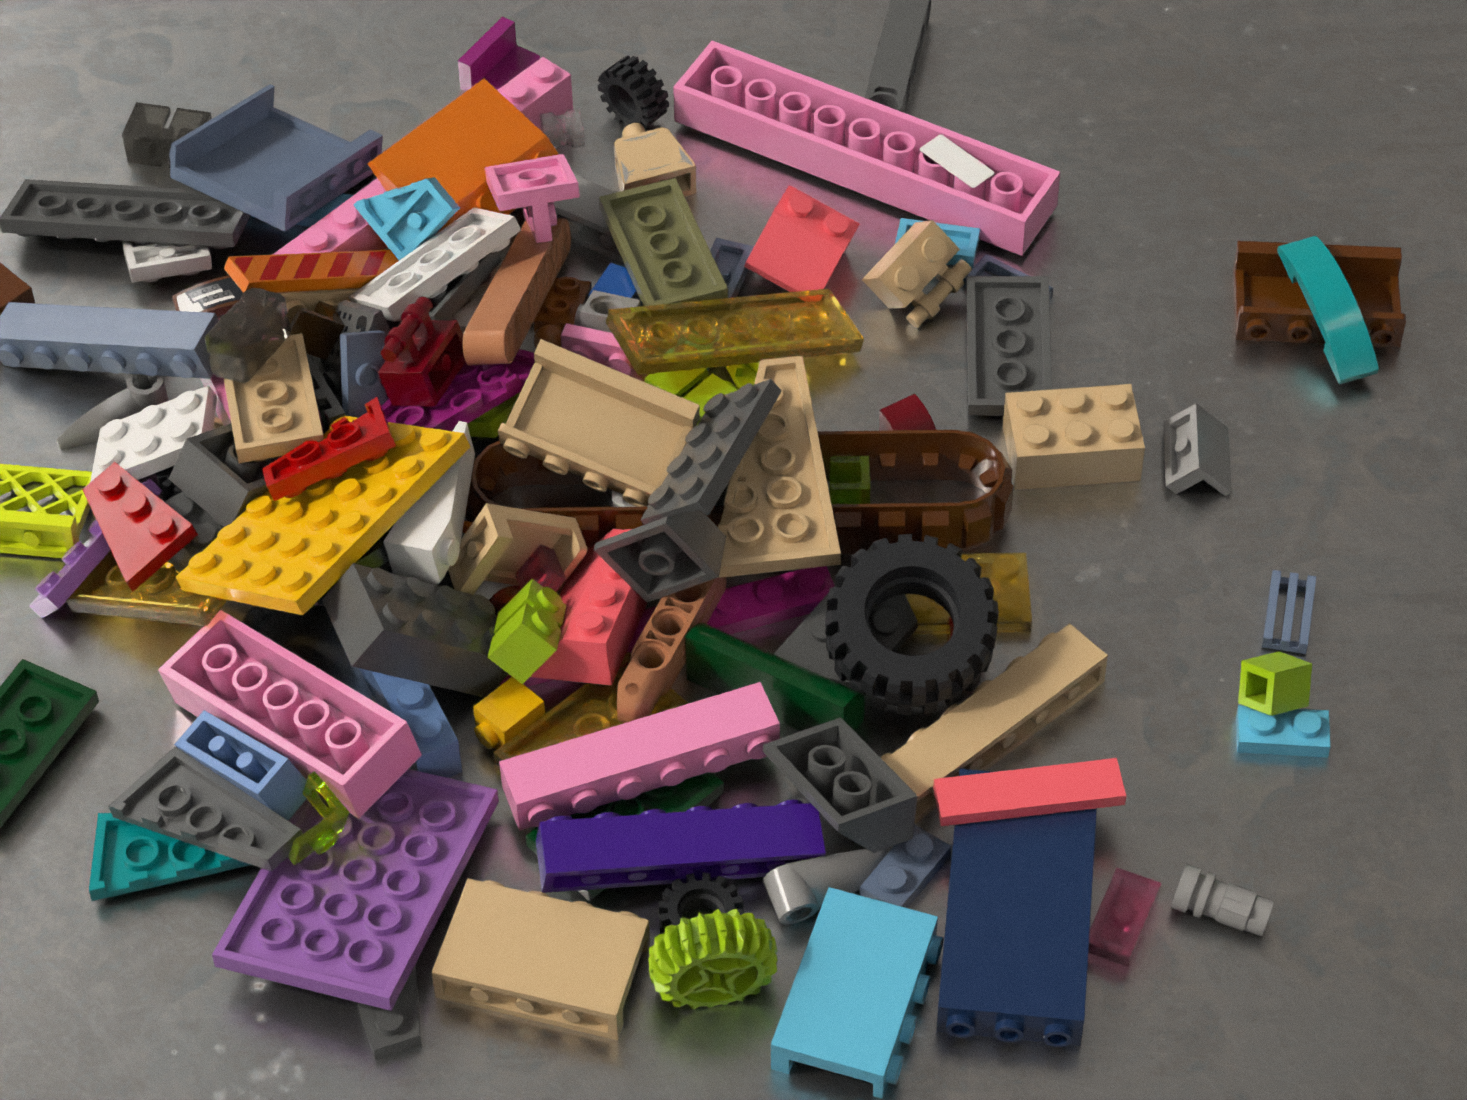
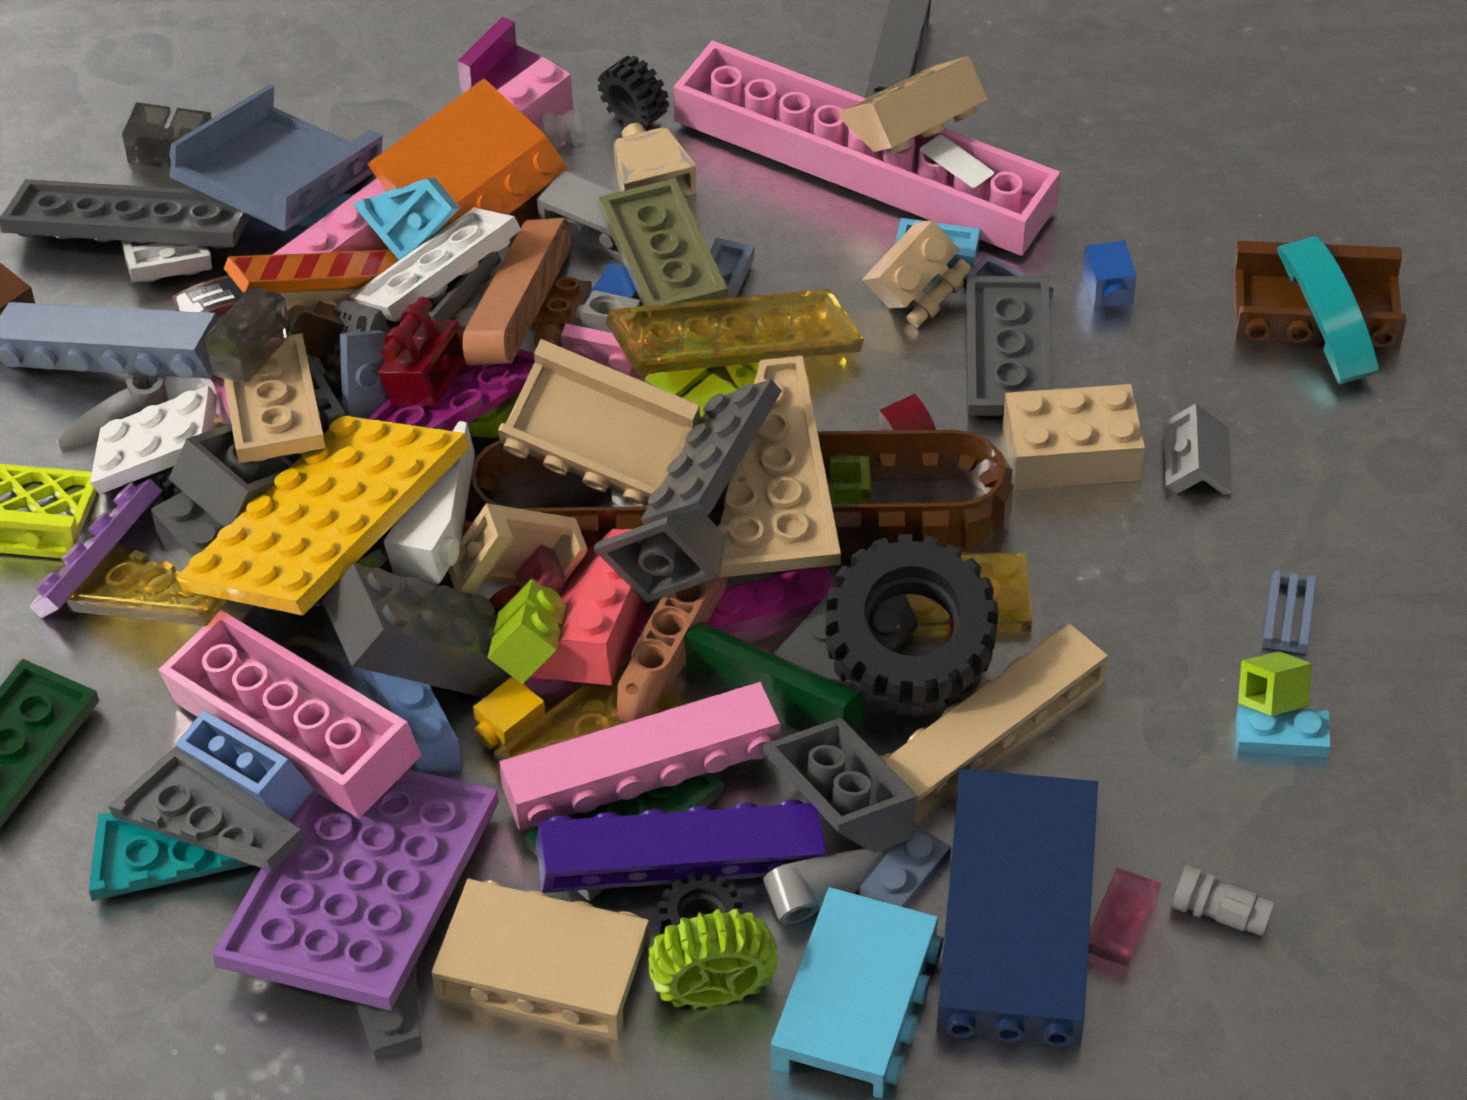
(136, 524): wing -> none
(325, 833): clear neon green bracket -> none
(345, 446): red wing -> none
(535, 188): bright pink bracket -> none
(801, 243): coral slope -> none
(916, 106): none -> tan slope
(1029, 792): coral tile -> none
(1109, 274): none -> blue brick

